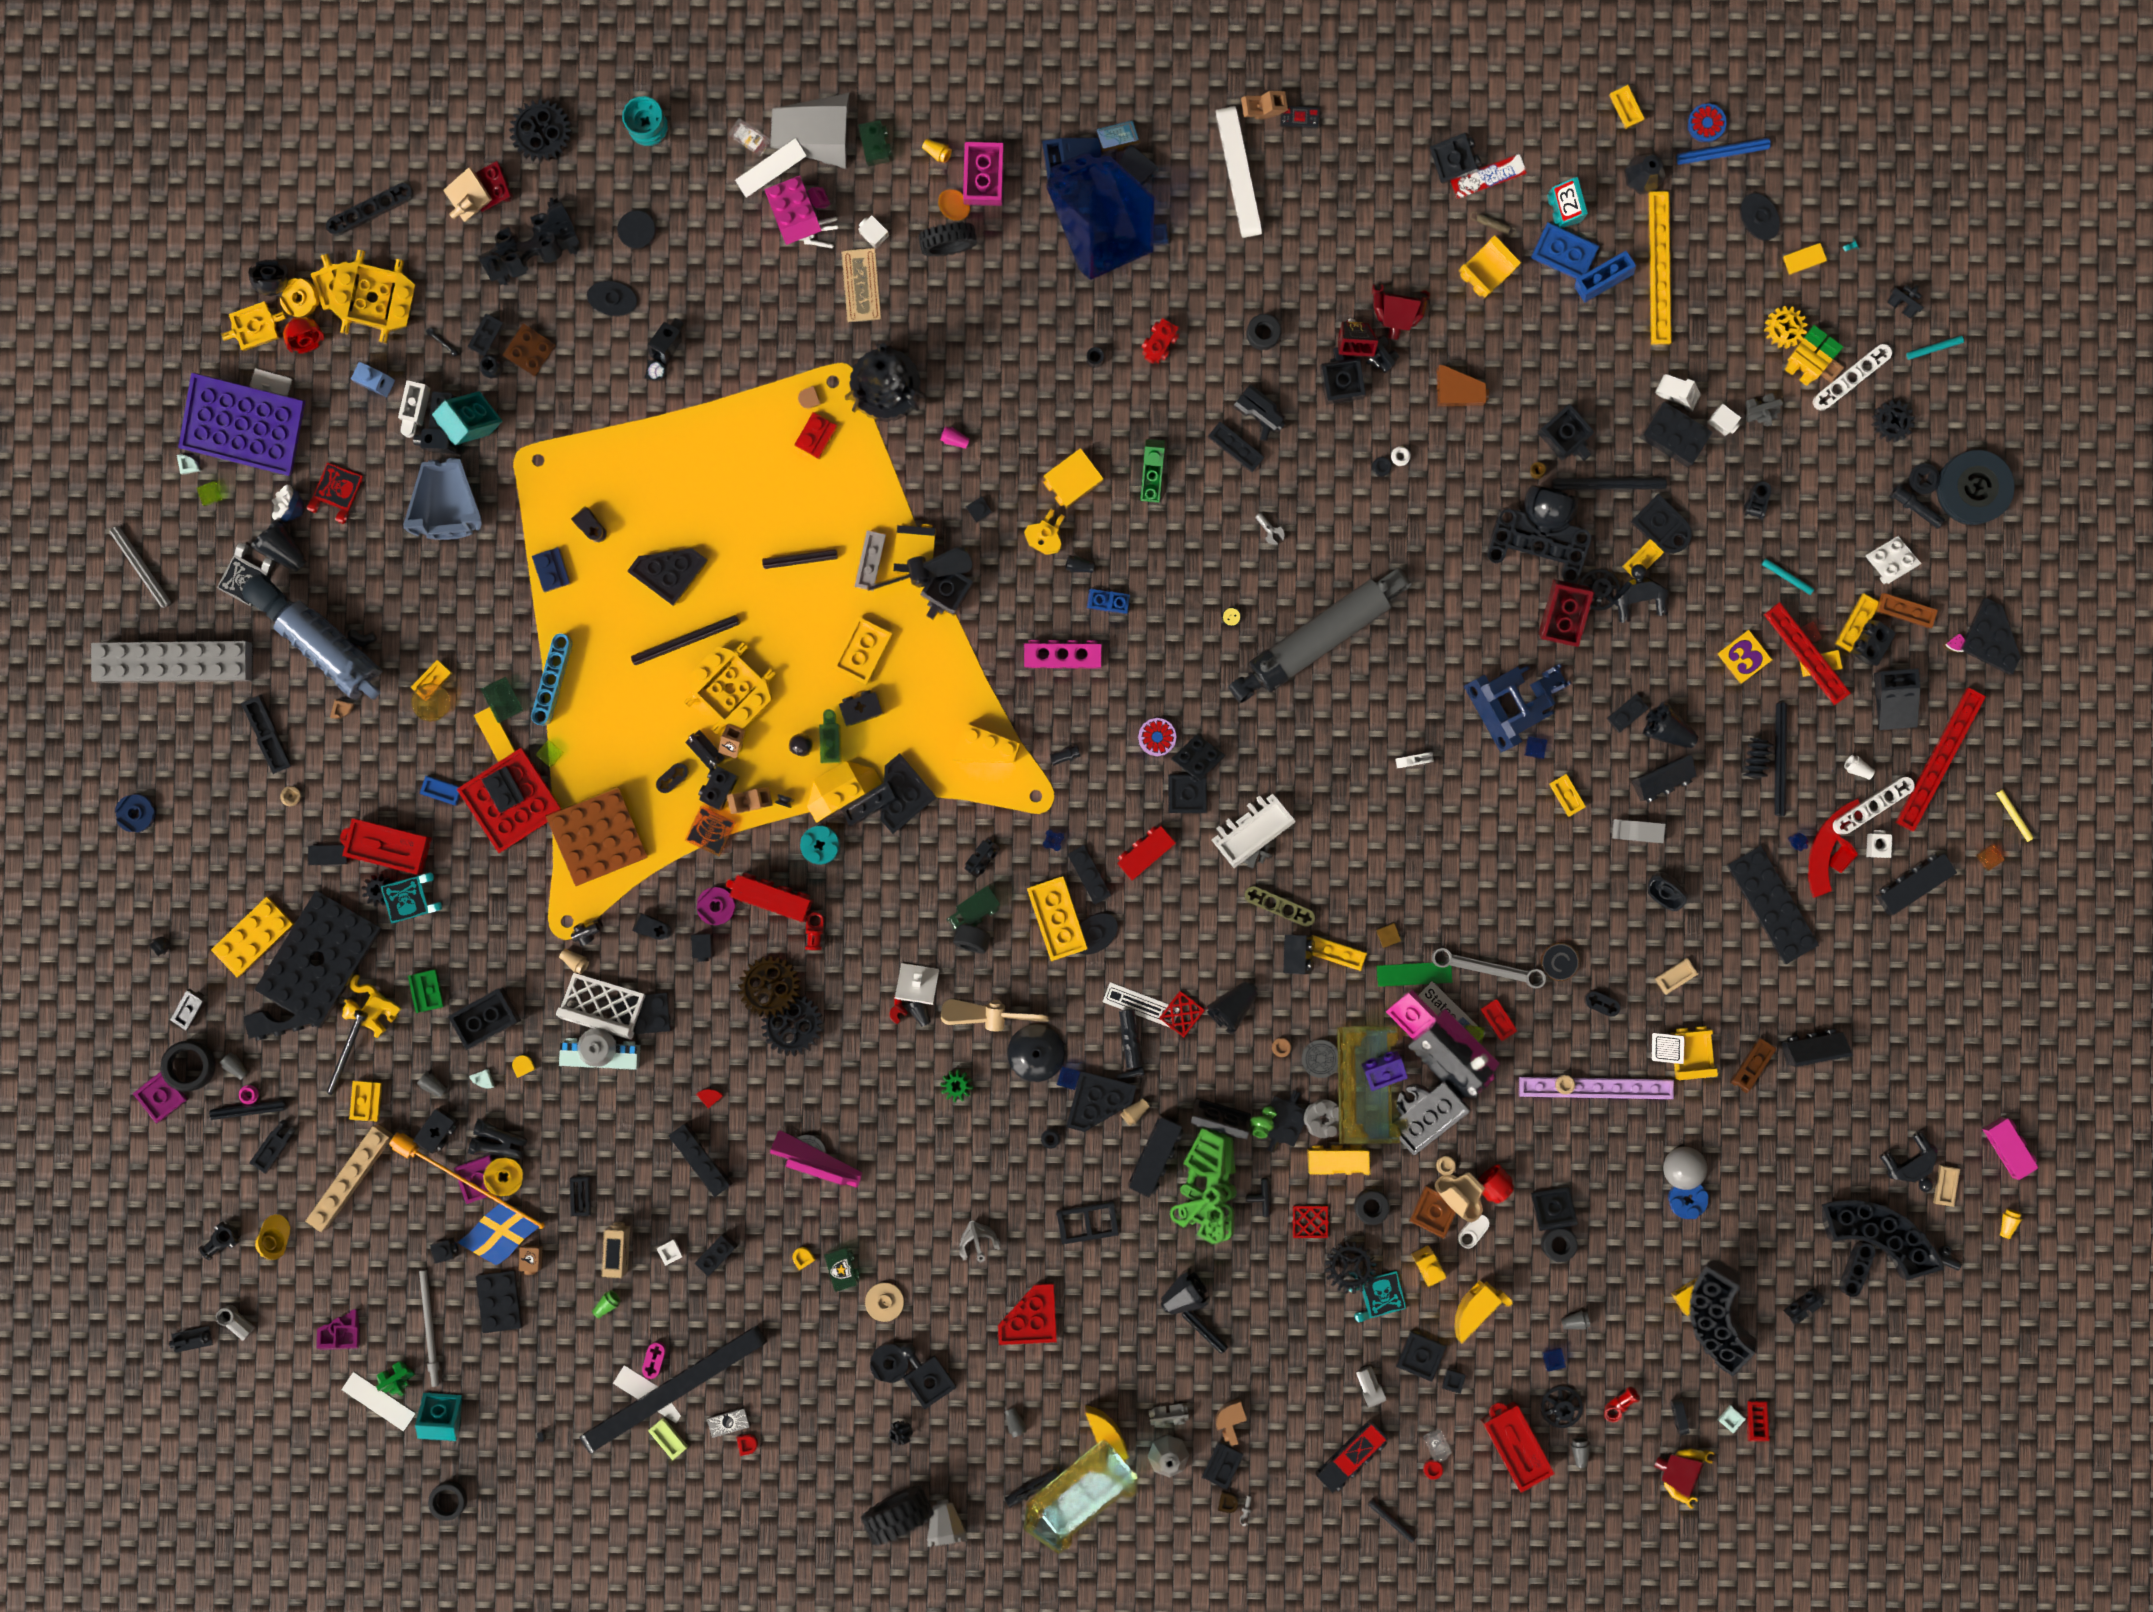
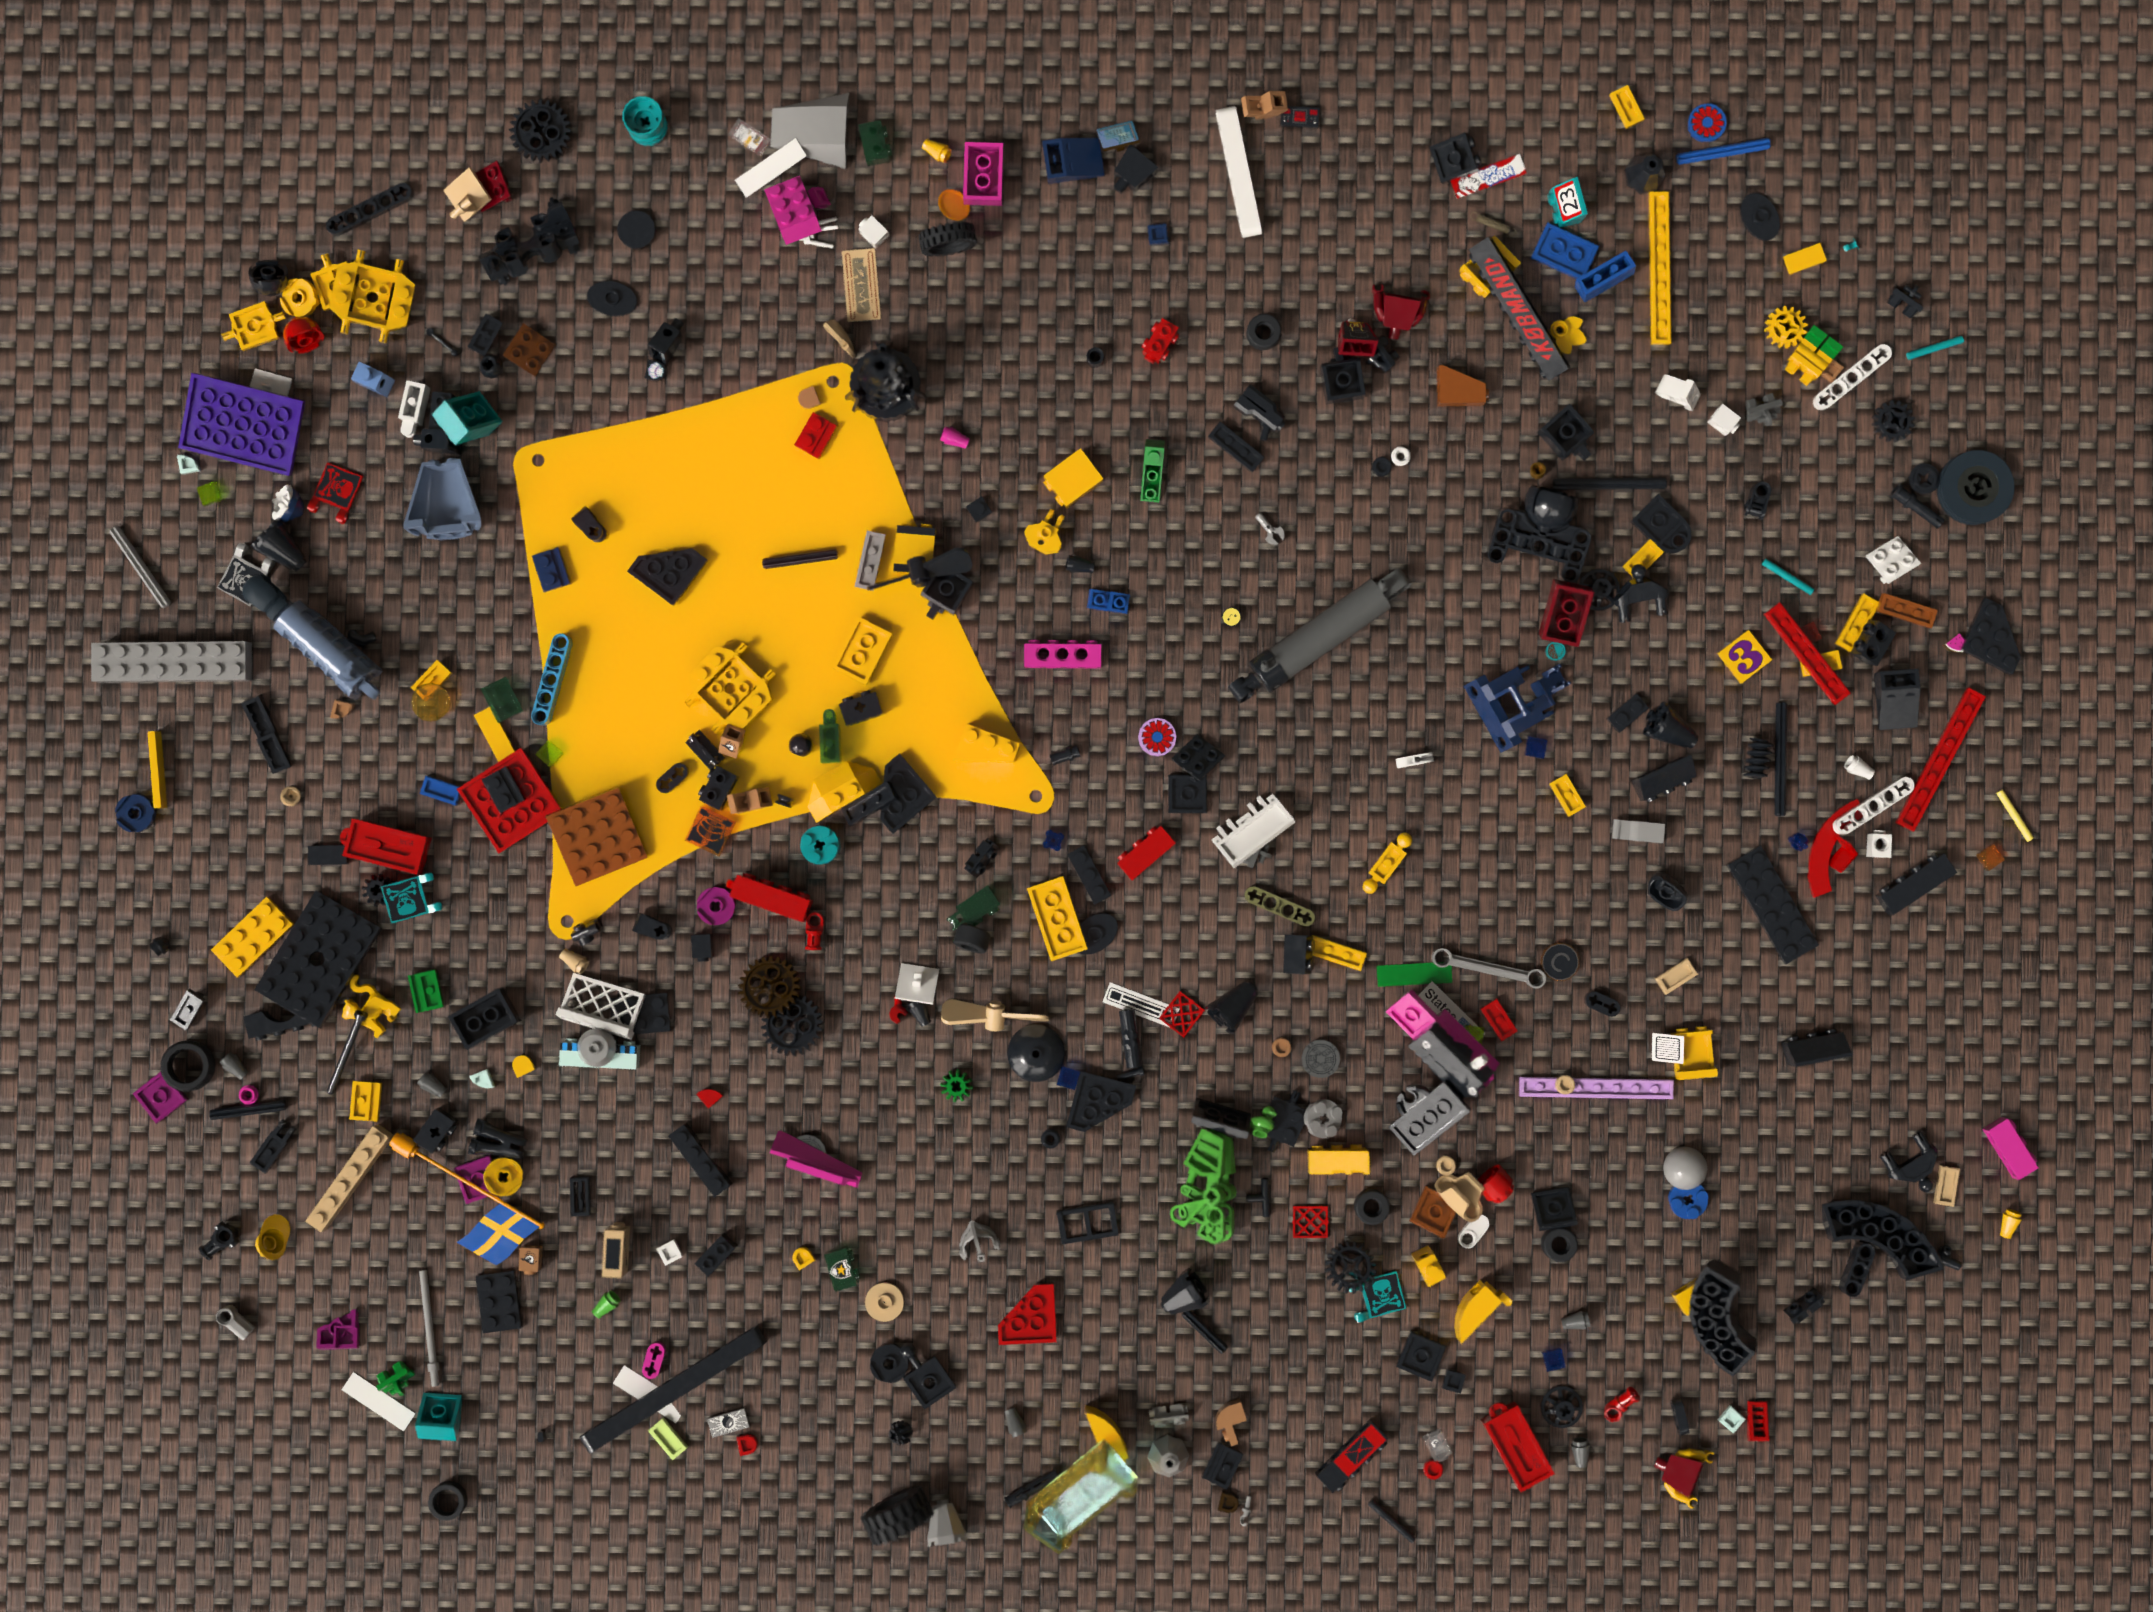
(157, 769): none -> yellow tile
(191, 1339): black hinge -> none
(444, 1250): black brick -> none
(685, 640): black axle -> none
(841, 336): none -> tan brick
(1102, 213): clear blue windscreen -> none
(1134, 1112): tan cone -> none
(1154, 1156): black brick -> none
(1364, 1113): windscreen -> none
(1371, 1389): light grey piece -> none
(1384, 1070): dark purple bracket -> none
(1387, 863): none -> yellow plate
(1388, 935): pearl gold tile -> none
(1519, 308): none -> black brick
(1555, 651): none -> teal tile
(1571, 334): none -> yellow plate
(1675, 434): black brick -> none
(1753, 1065): reddish brown plate -> none

